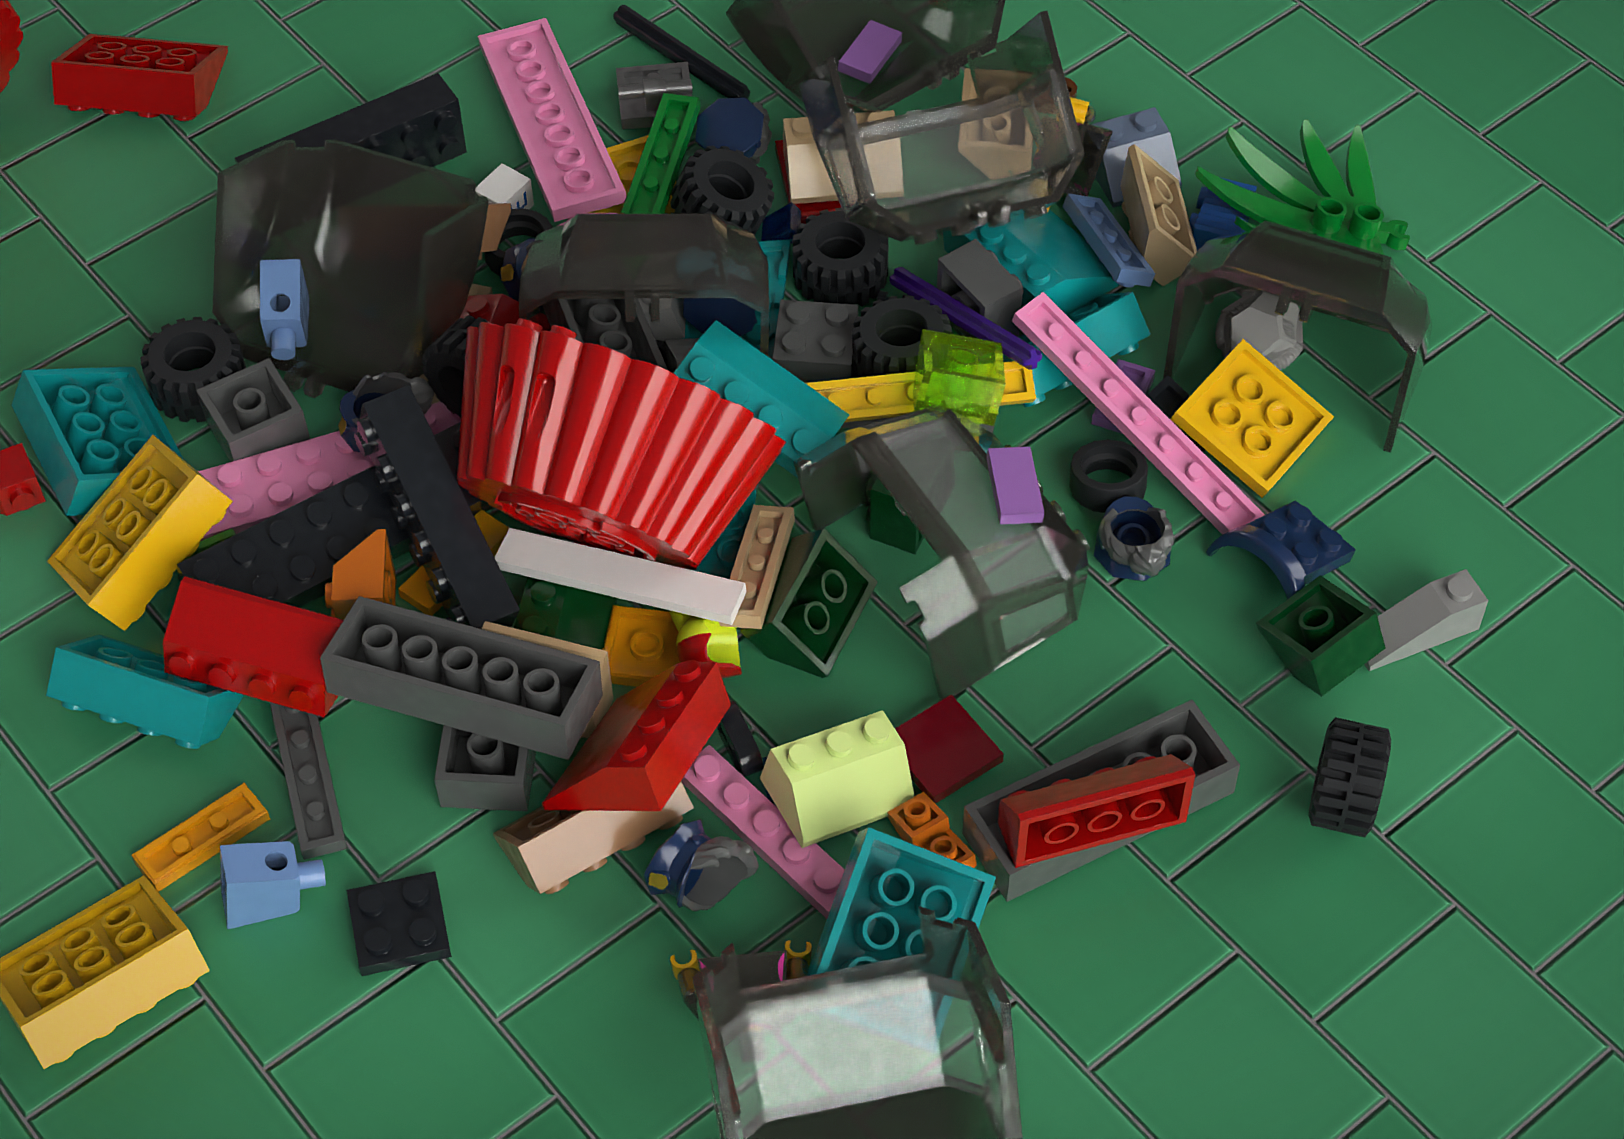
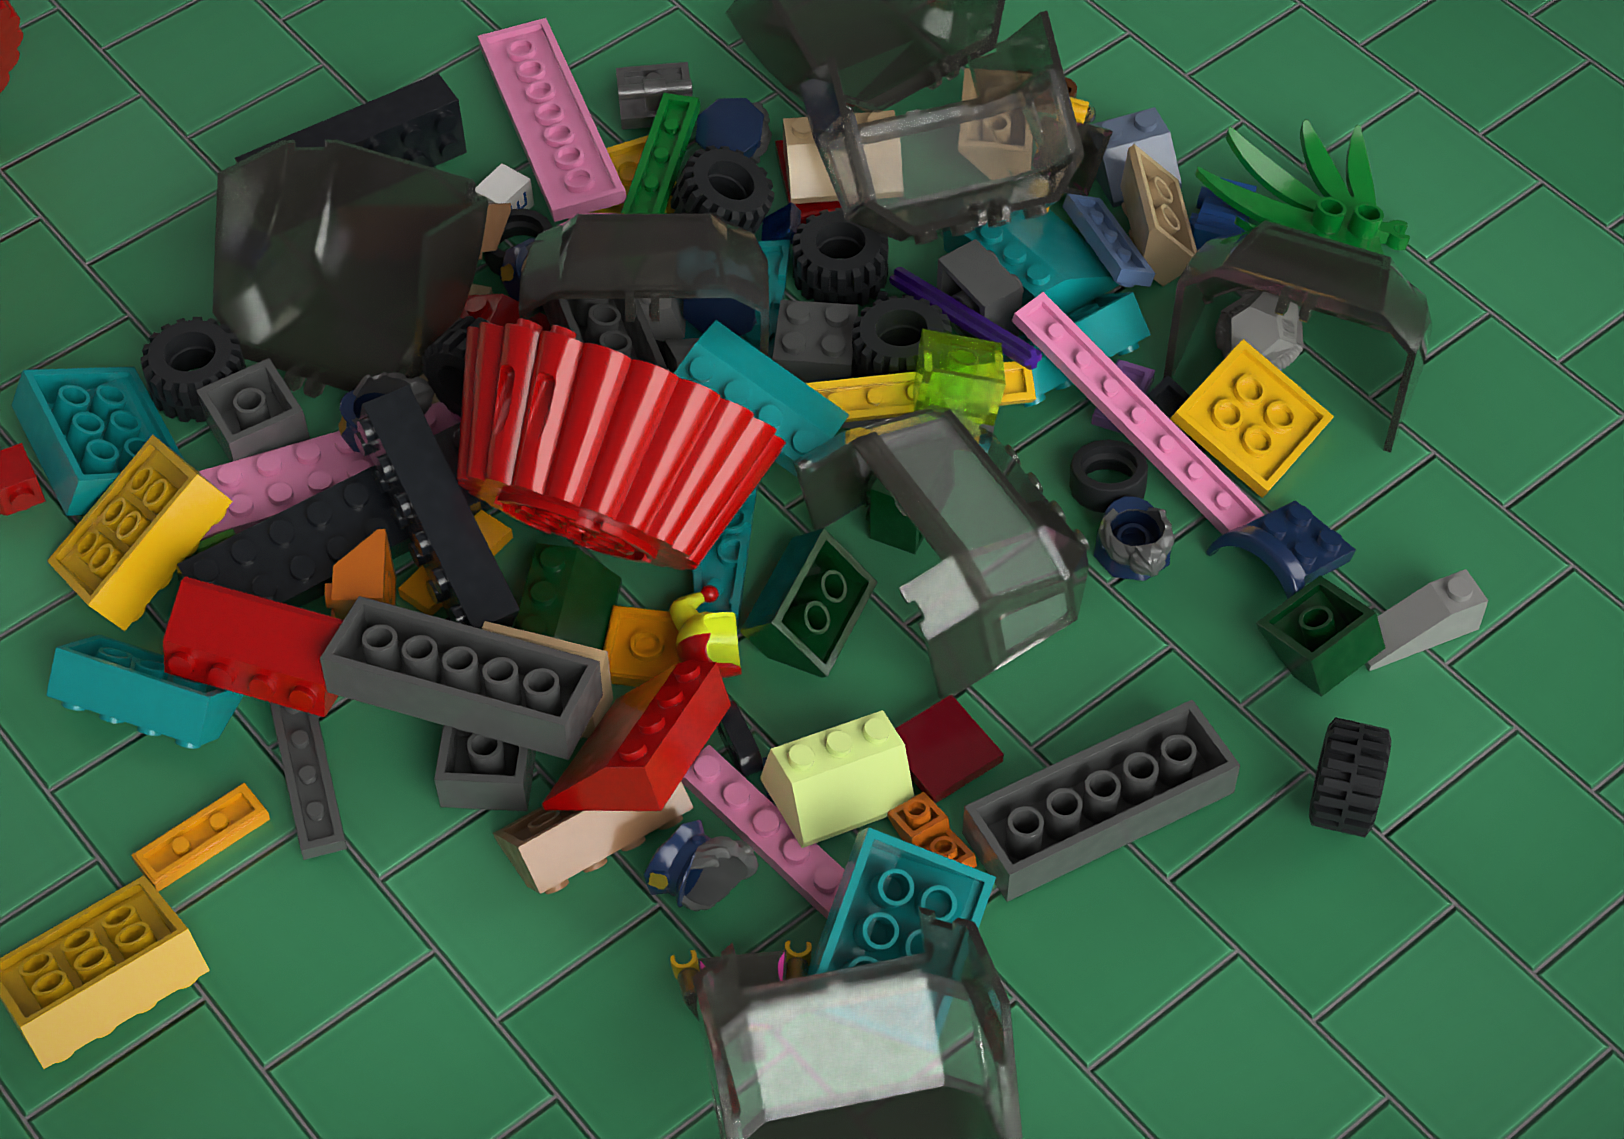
(137, 76): red slope -> none
(264, 881): medium blue torso -> none
(283, 317): medium blue torso -> none
(398, 923): black plate -> none
(621, 576): white tile -> none
(679, 52): black axle -> none
(760, 561): tan plate -> none
(870, 51): medium lavender tile -> none
(1015, 485): medium lavender tile -> none
(1096, 809): red slope -> none

